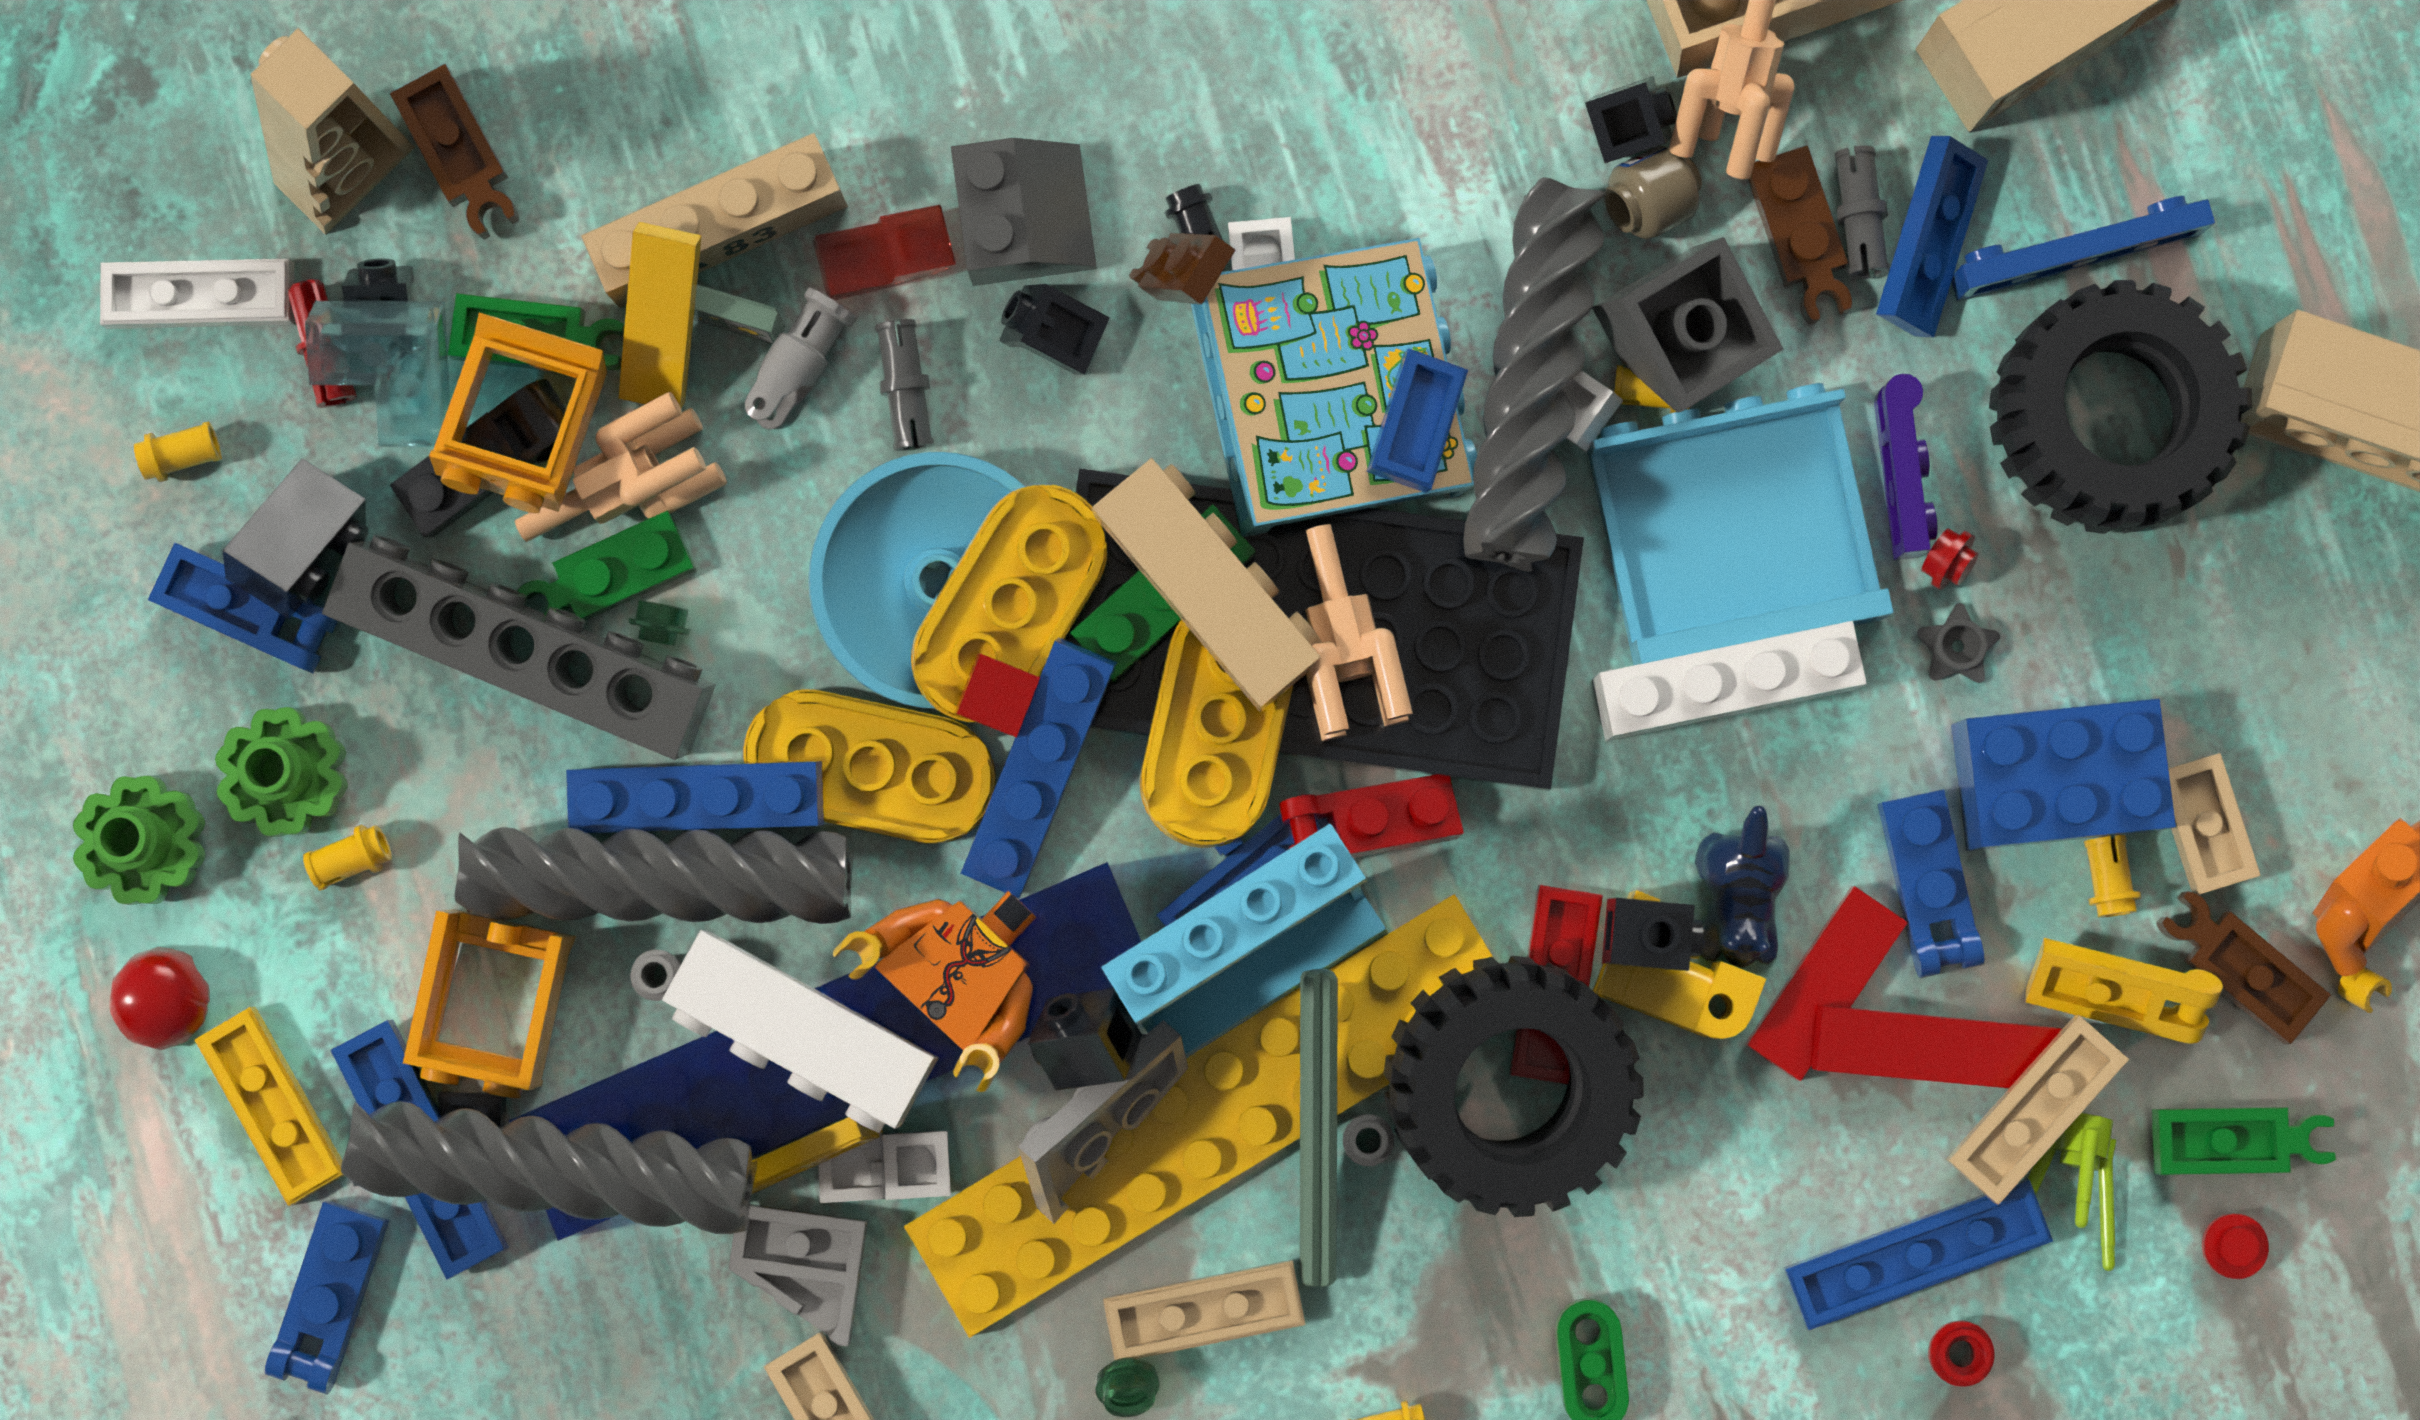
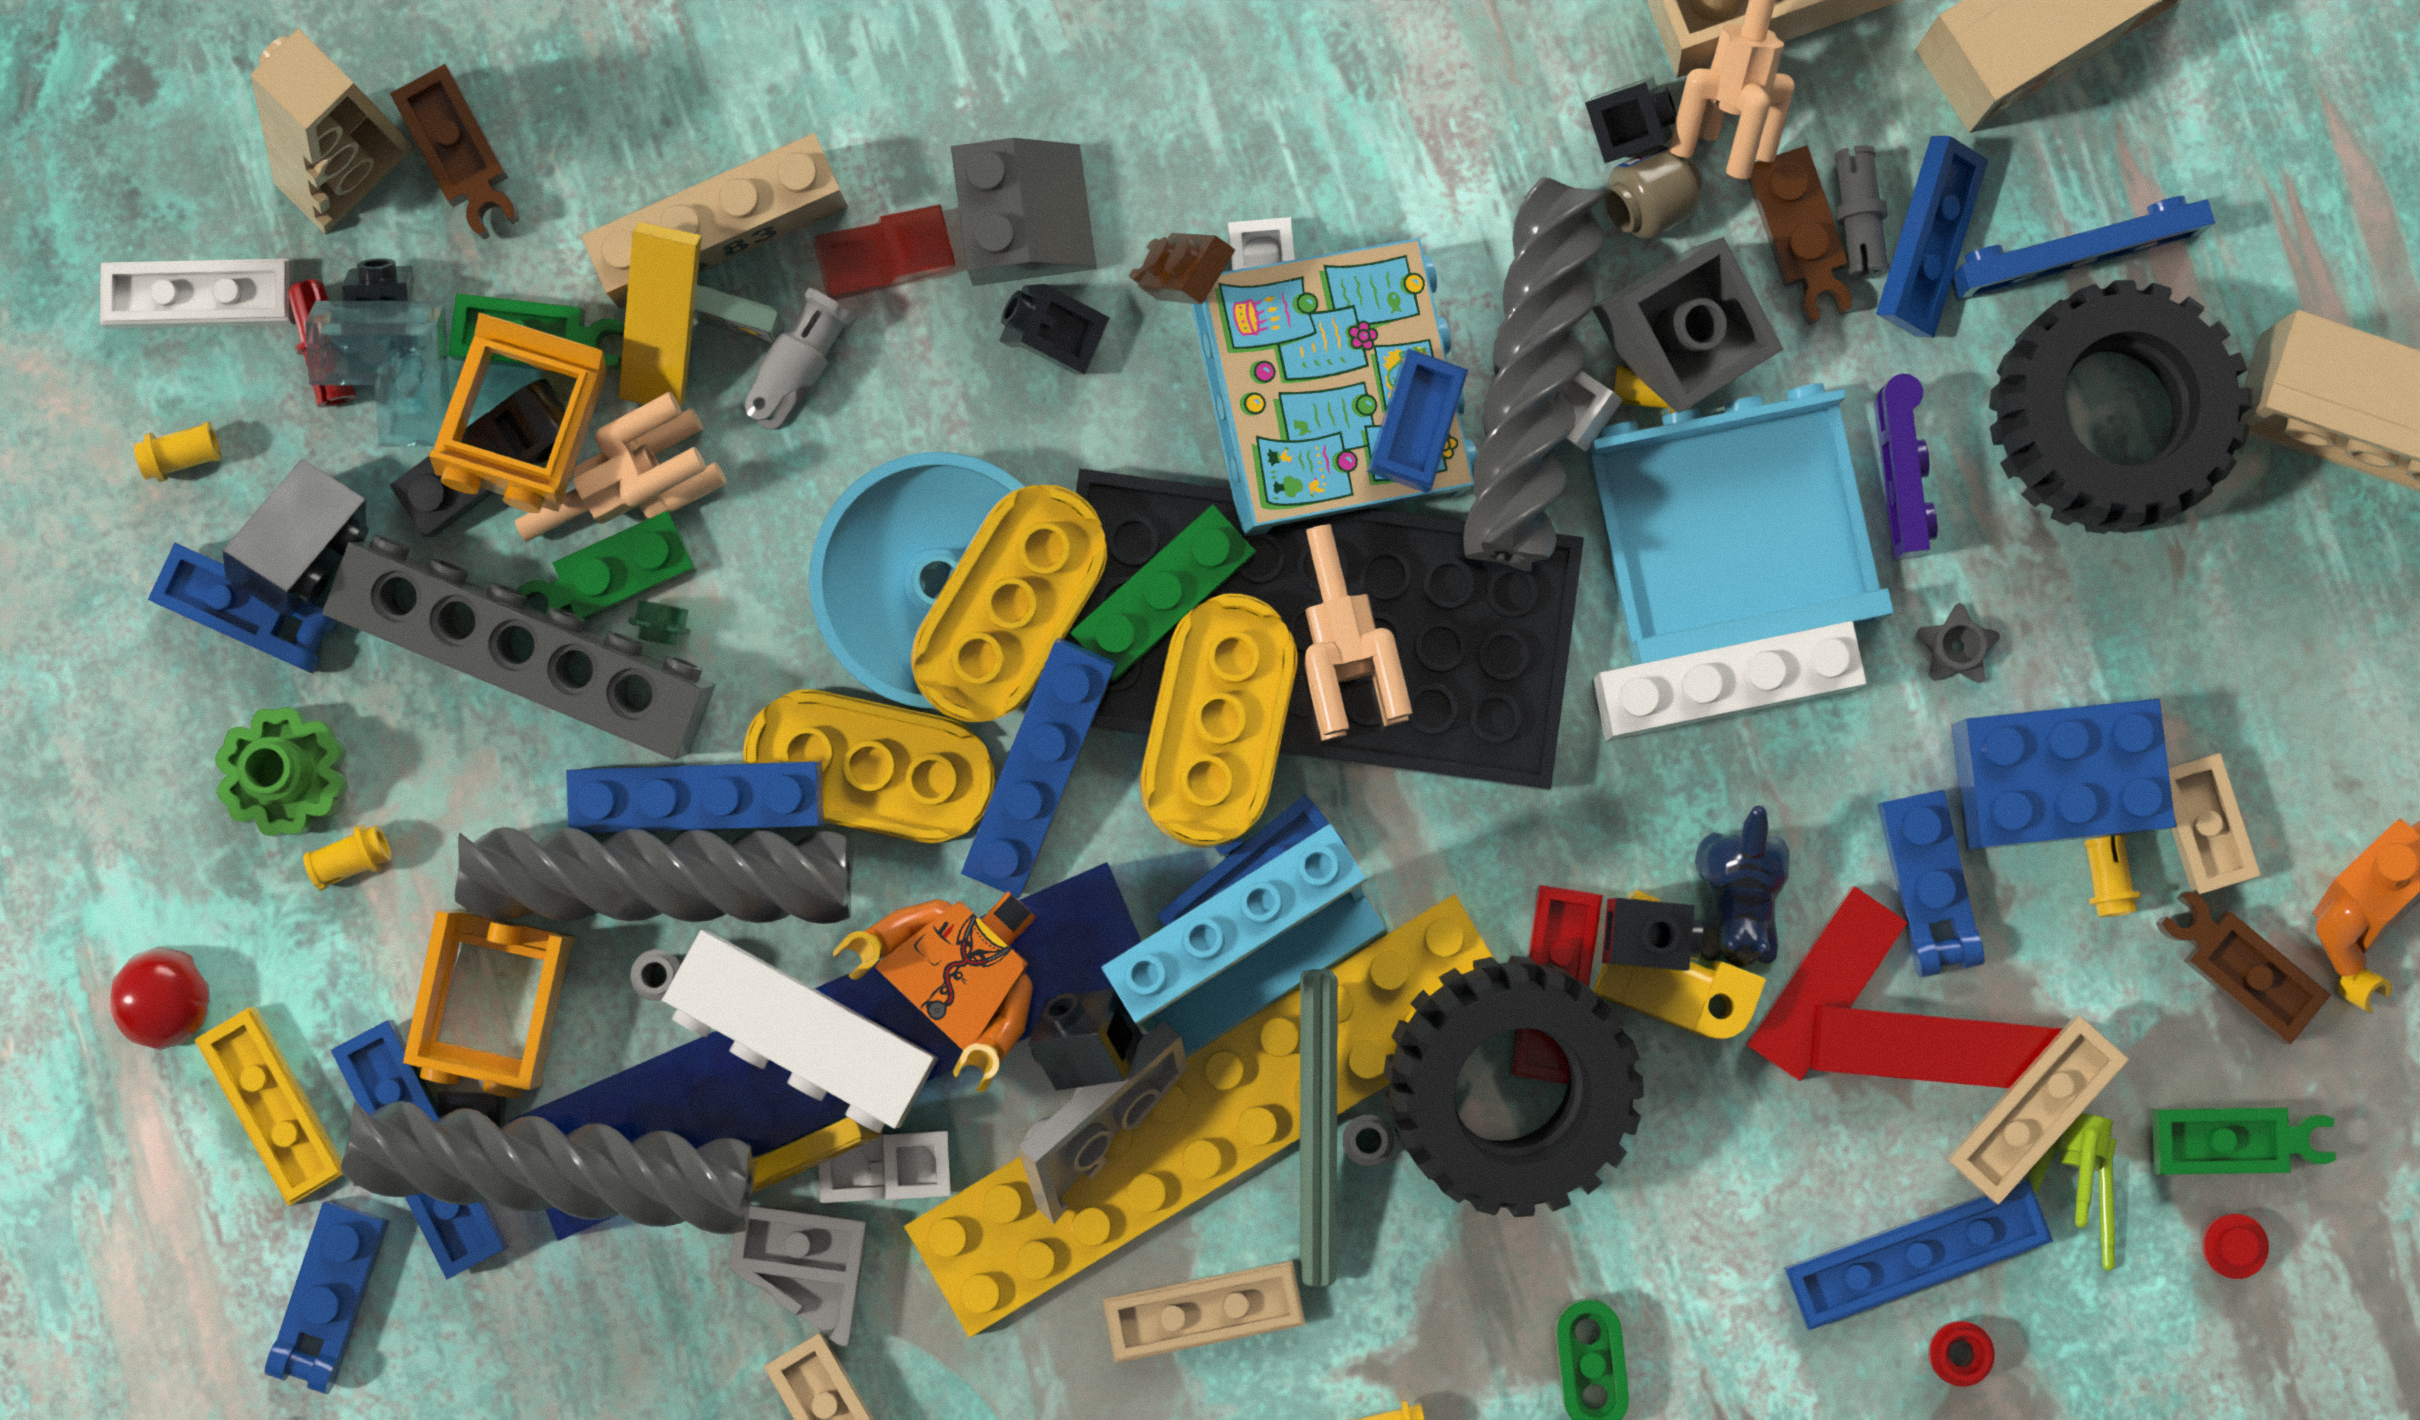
(139, 840): bright green plant -> none
(904, 384): dark grey pin -> none
(997, 695): red tile -> none
(1127, 1387): clear green plate -> none
(1191, 211): black pin -> none
(1207, 584): tan brick -> none
(1380, 815): red plate -> none
(1950, 558): red plate -> none
(2122, 991): yellow plate -> none

